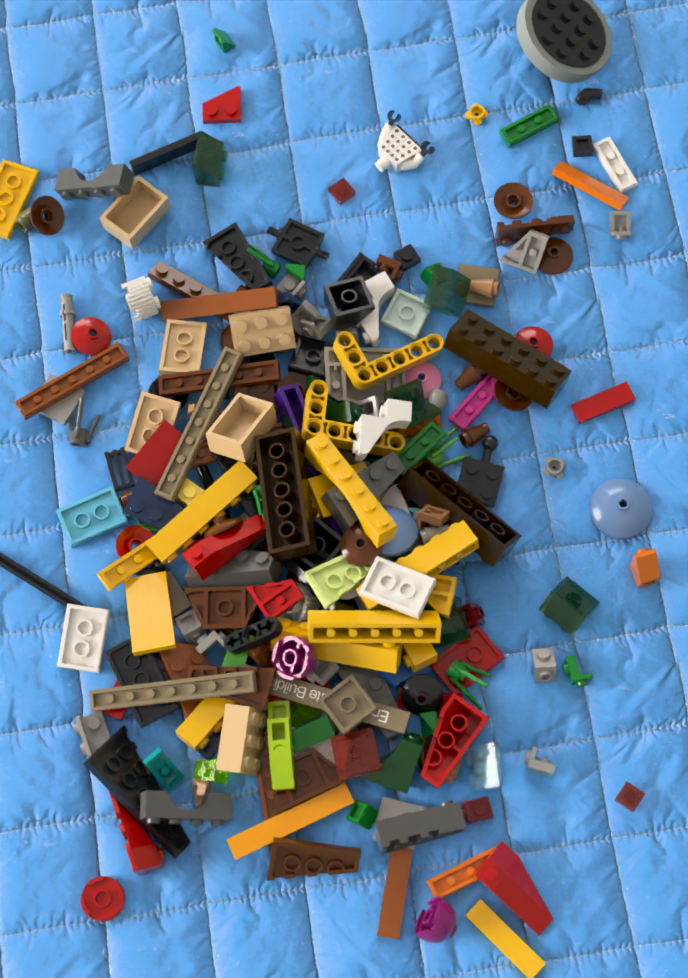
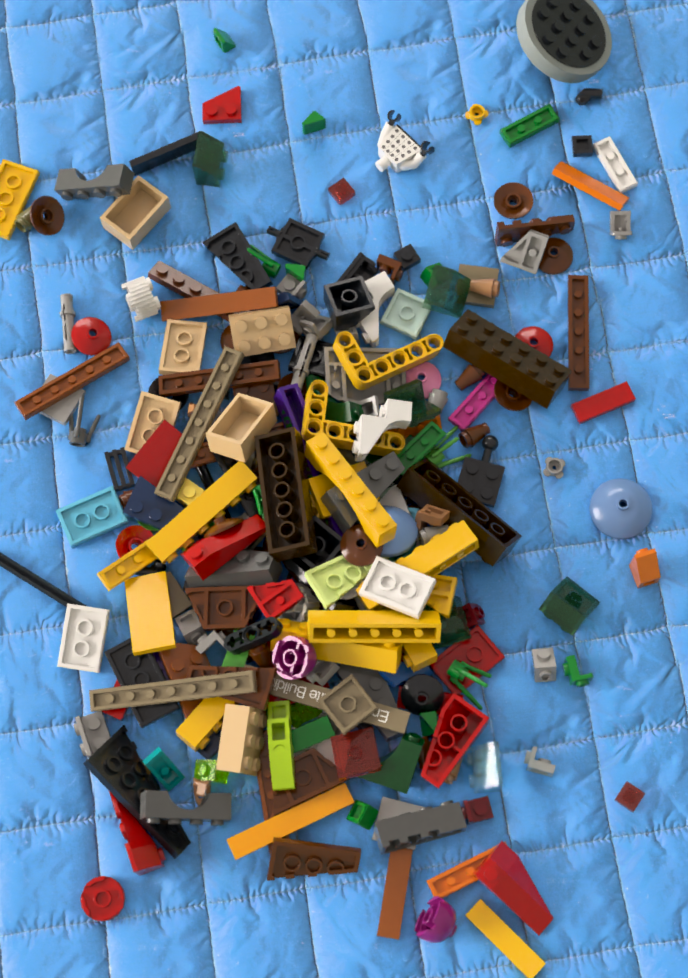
(310, 343): none -> light grey pin
(313, 123): none -> green slope
(578, 332): none -> reddish brown plate

